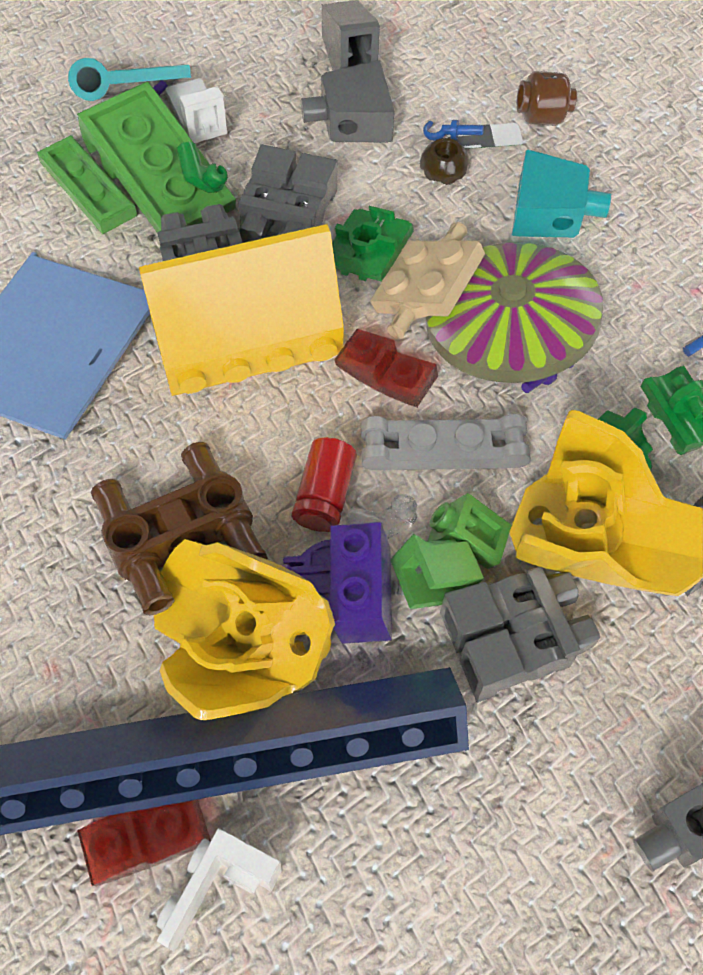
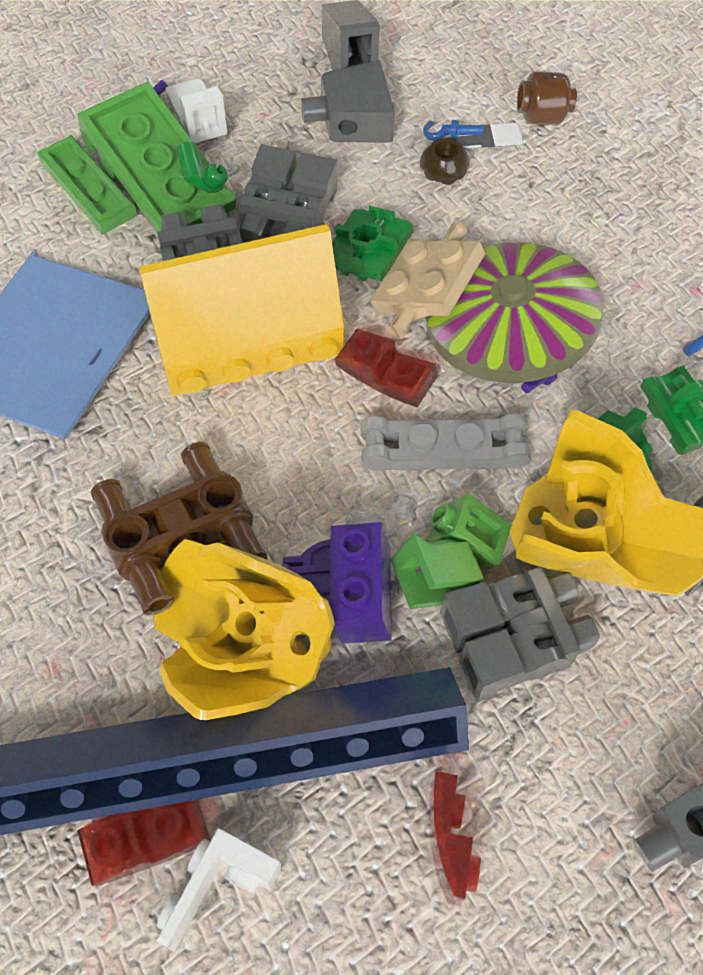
(91, 79): teal piece -> none
(324, 484): red piece -> none
(451, 852): none -> clear red slope
(555, 197): teal torso -> none

